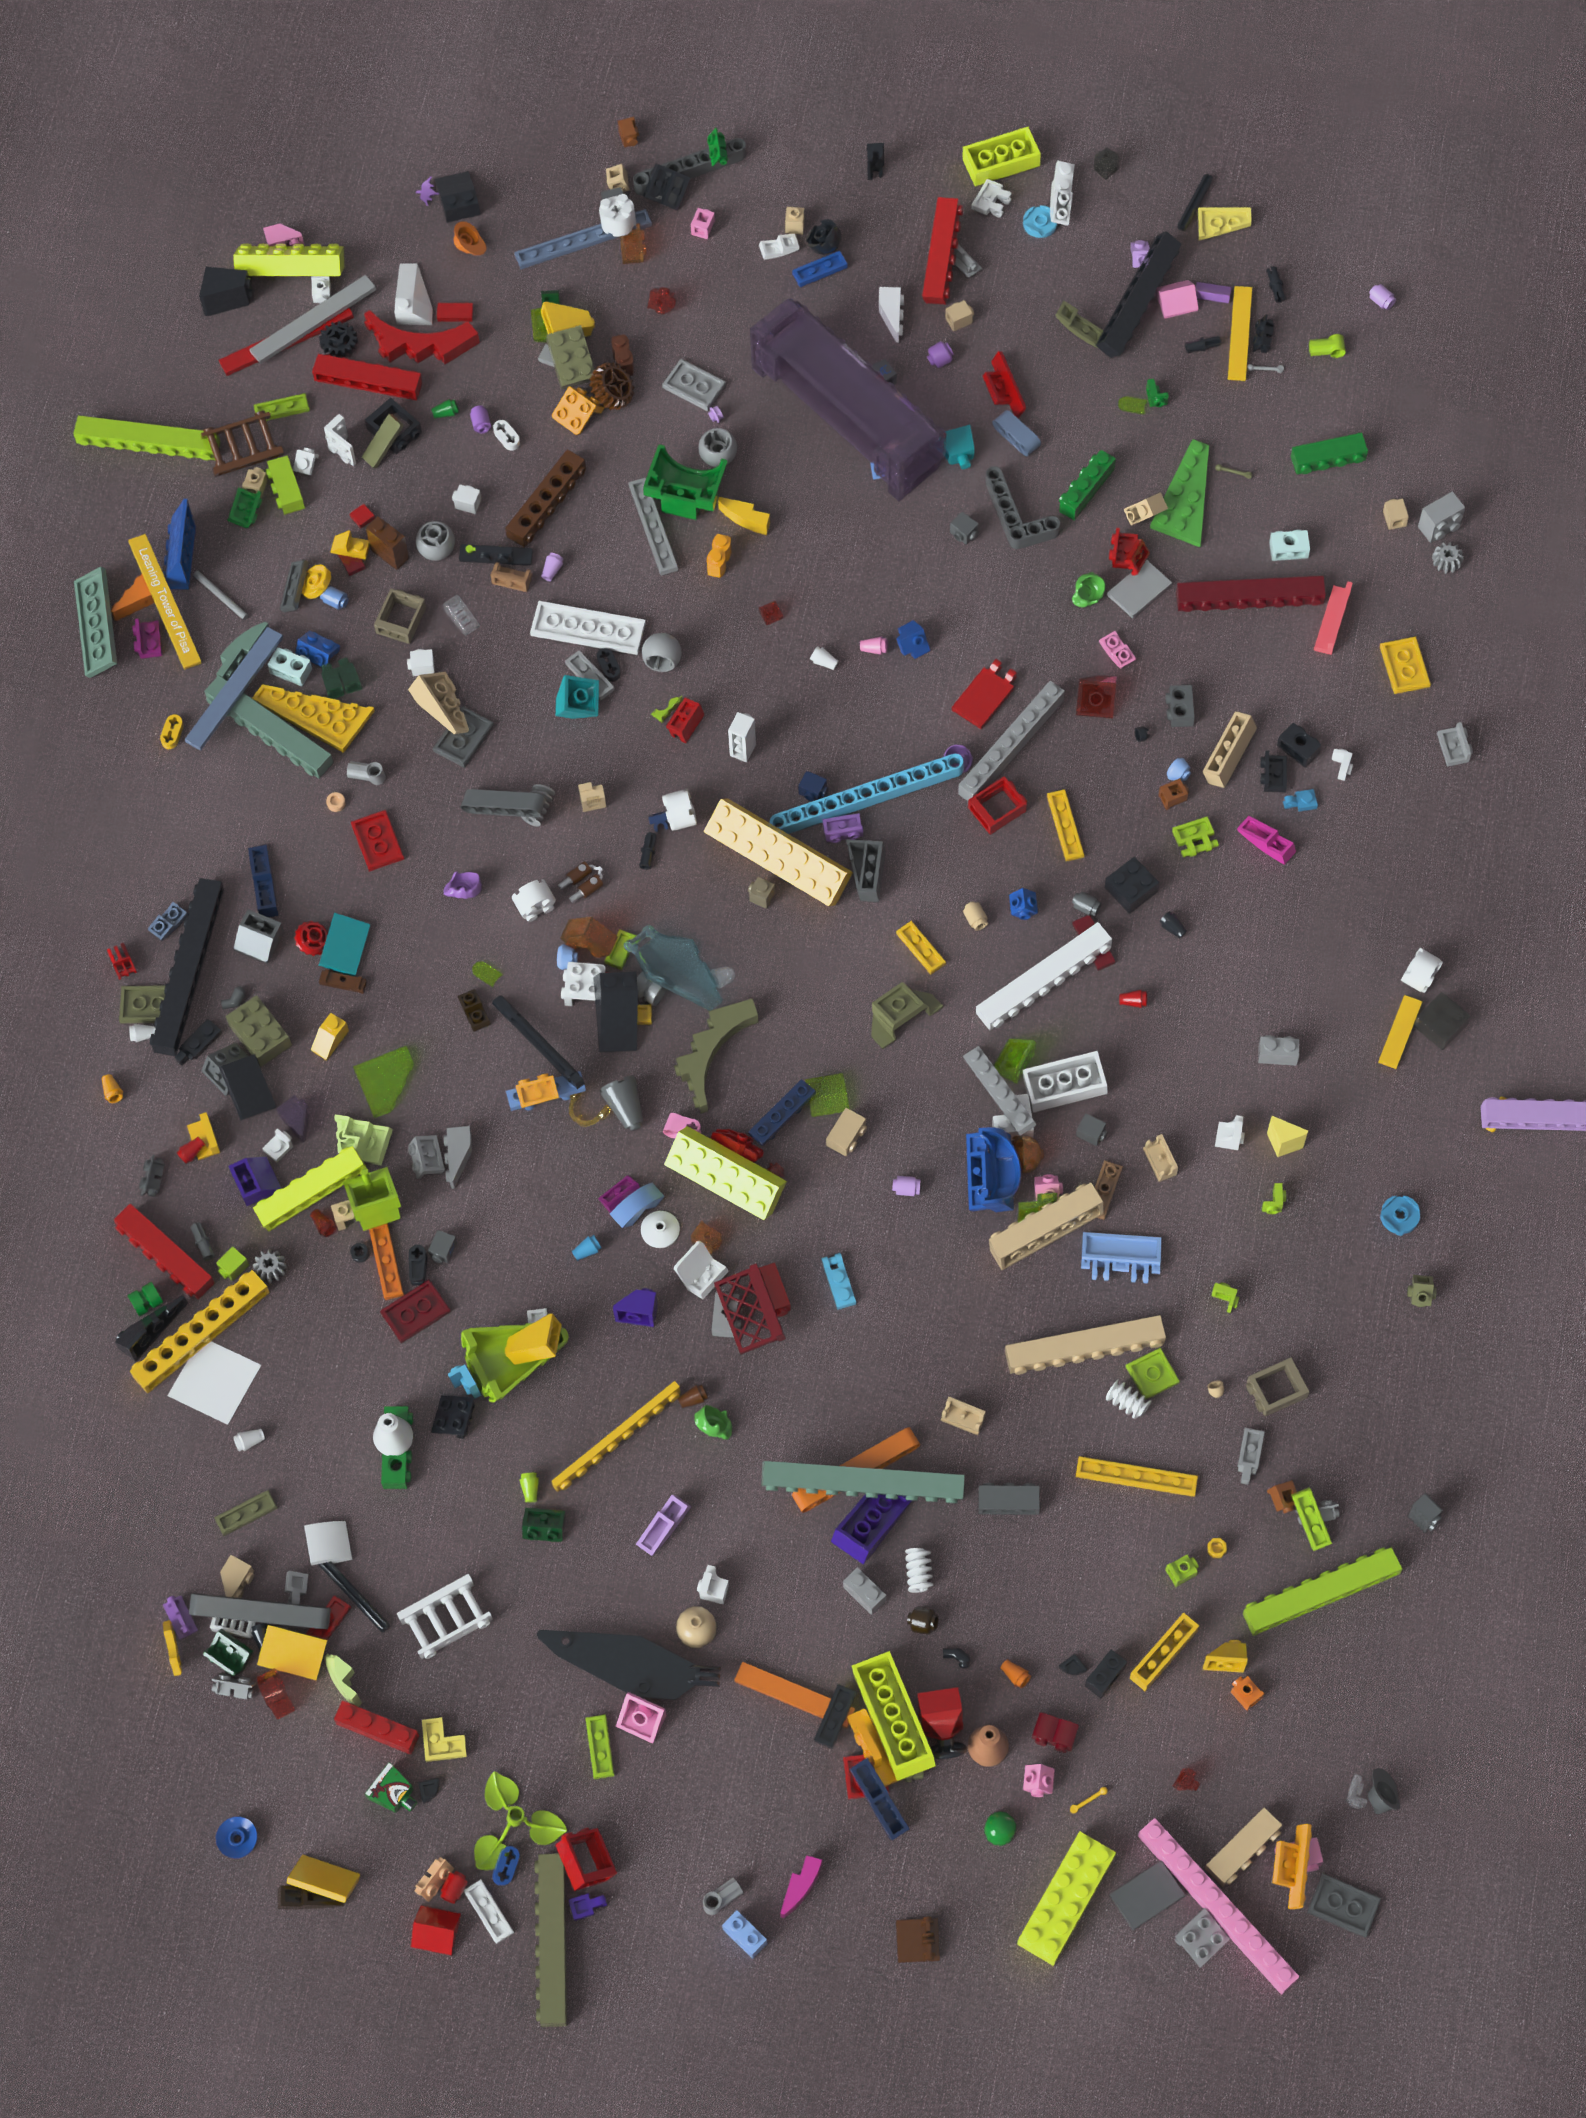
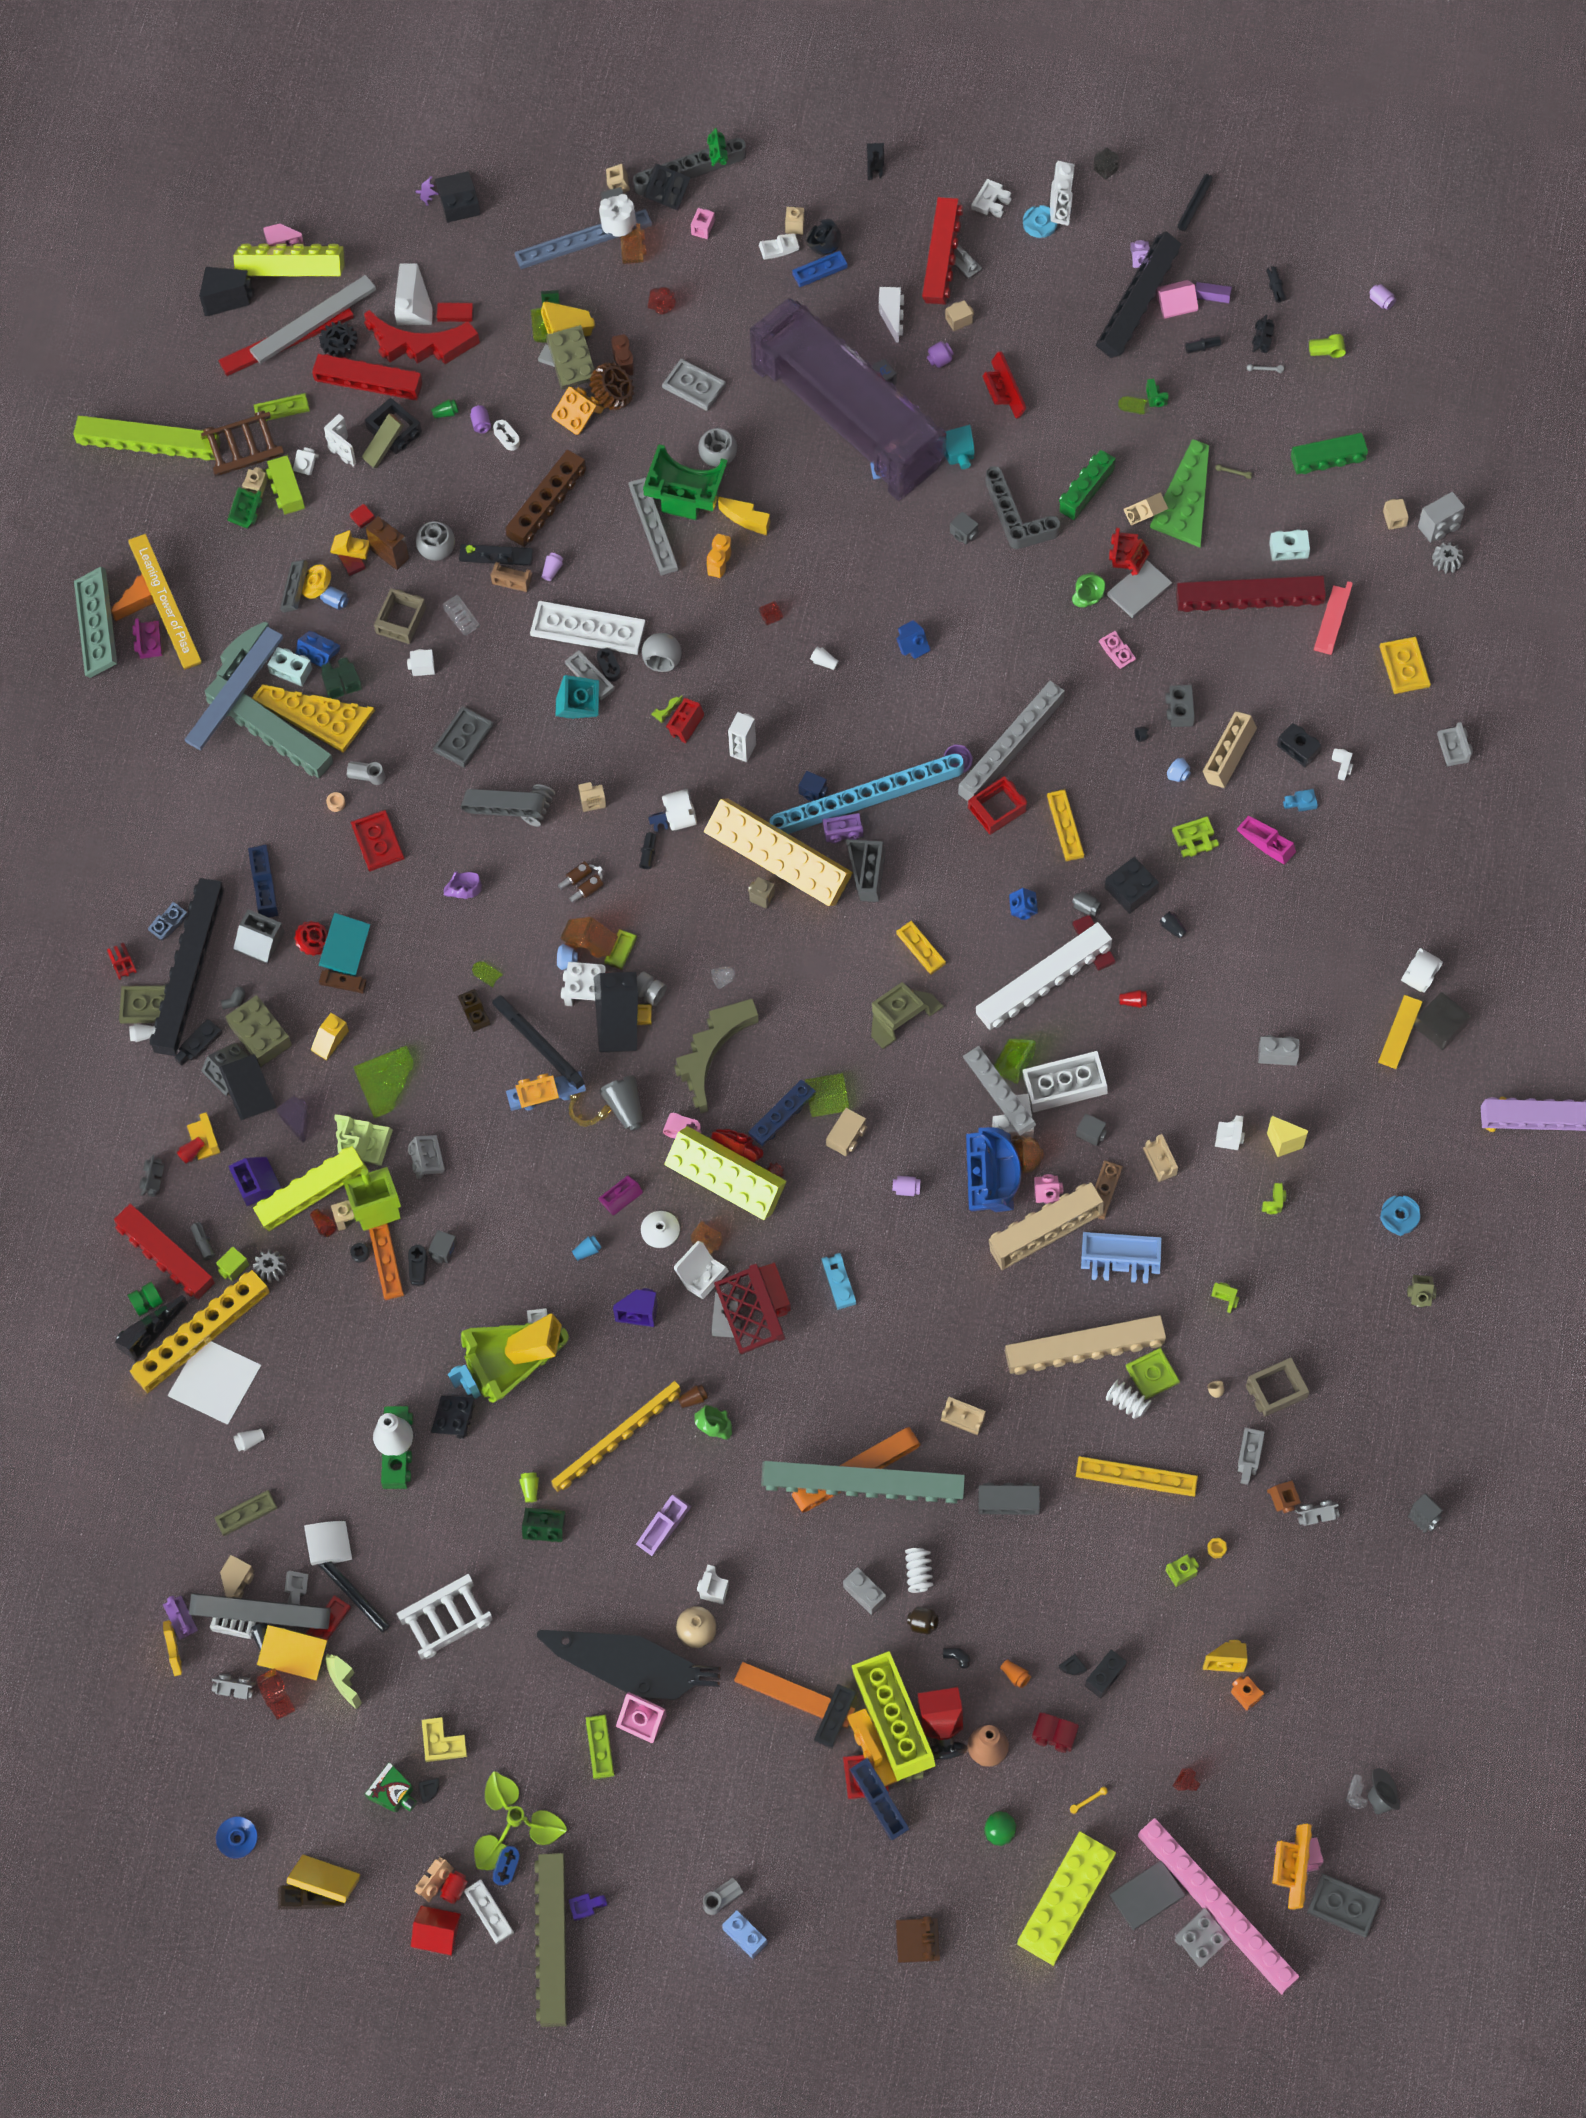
(112, 1090): light orange cone -> none
(168, 730): yellow beam -> none
(180, 548): blue slope -> none
(224, 598): light grey bar -> none
(228, 1653): dark green bracket -> none
(278, 1145): white bracket -> none
(321, 288): white brick -> none
(376, 1727): red brick -> none
(415, 1311): dark red tile -> none
(437, 696): tan wedge -> none
(459, 1150): light grey slope -> none
(467, 499): white brick -> none
(468, 239): orange piece -> none
(534, 899): white brick -> none
(598, 1851): red window -> none
(628, 131): dark orange brick -> none
(635, 1204): medium blue brick -> none
(675, 966): clear light blue windscreen -> none
(715, 414): lavender plate -> none
(801, 1885): dark pink slope -> none
(868, 1525): dark purple slope -> none
(875, 645): bright pink cone -> none
(975, 915): tan brick -> none
(985, 695): red tile -> none
(1001, 156): neon yellow brick -> none
(1016, 433): sand blue beam -> none
(1026, 1208): clear neon green slope -> none
(1038, 1780): bright pink brick -> none
(1077, 324): olive slope -> none
(1096, 696): clear red slope -> none
(1164, 1652): yellow brick -> none
(1173, 788): dark orange brick -> none
(1222, 220): light yellow wing -> none
(1239, 333): yellow tile -> none
(1243, 1847): tan brick -> none
(1274, 773): black bracket -> none
(1311, 1519): lime tile -> none
(1322, 1591): lime brick -> none

